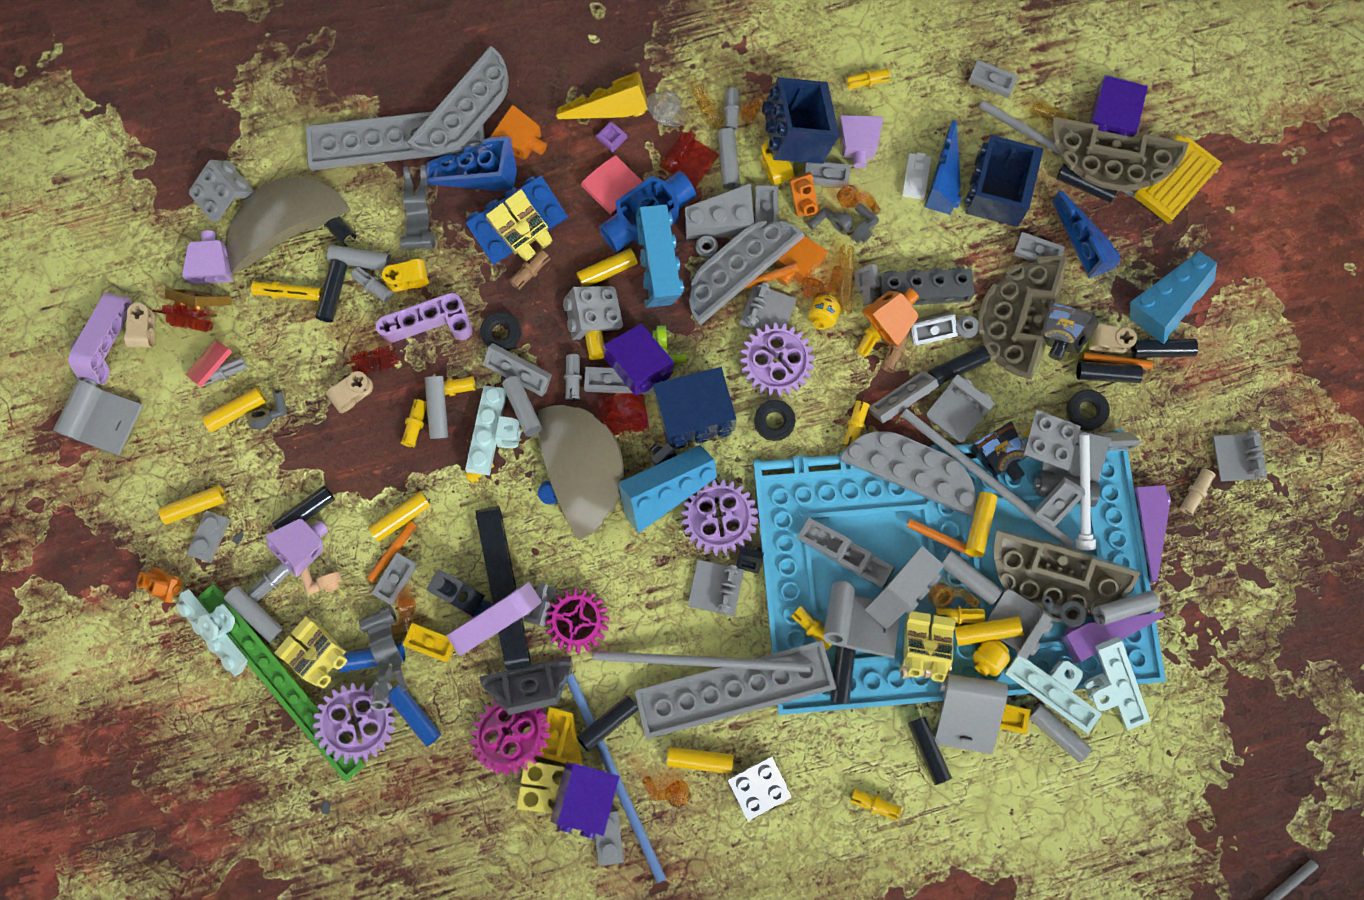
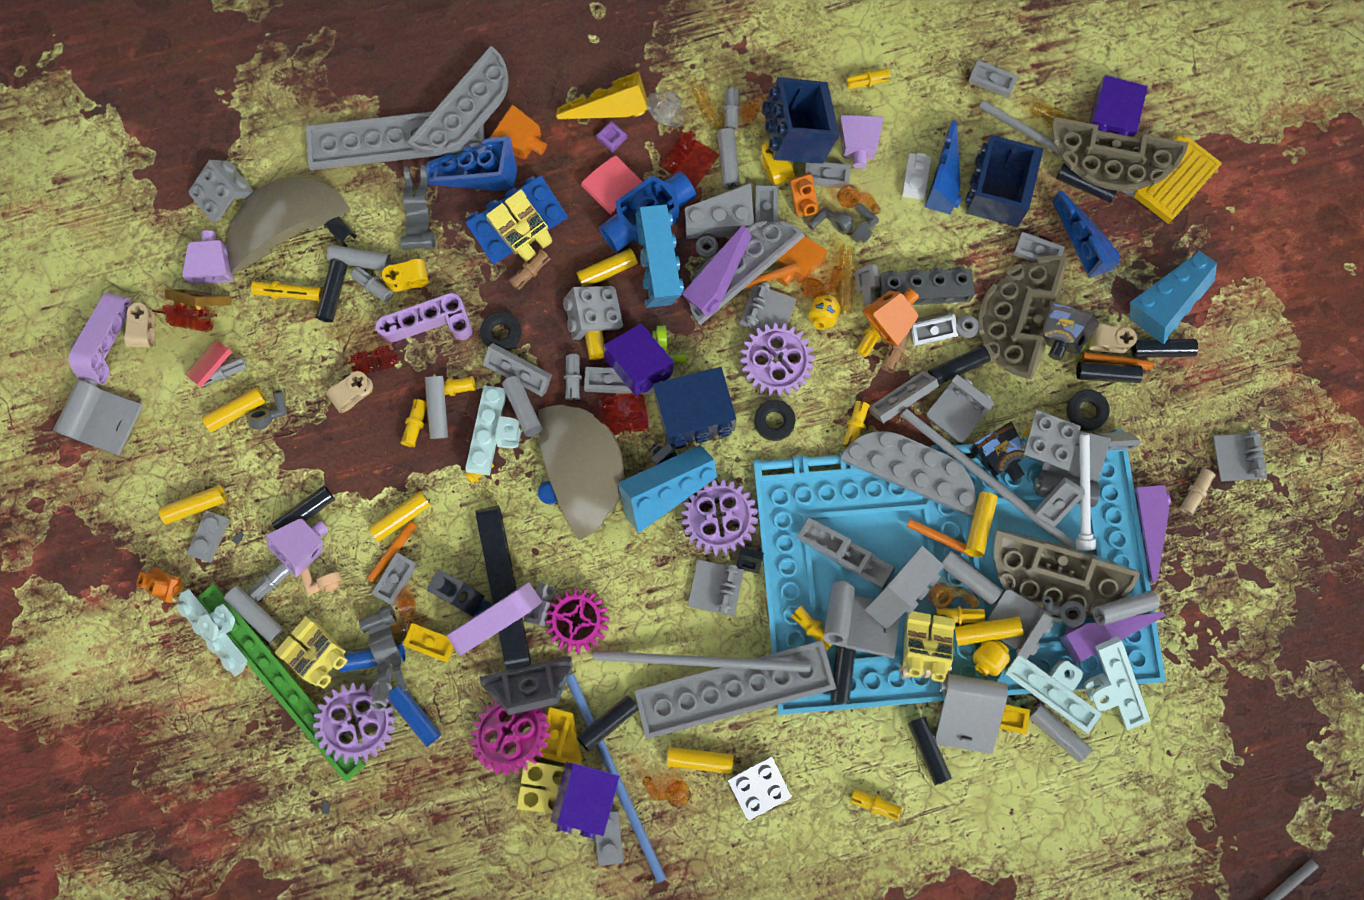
(712, 283): none -> medium lavender slope

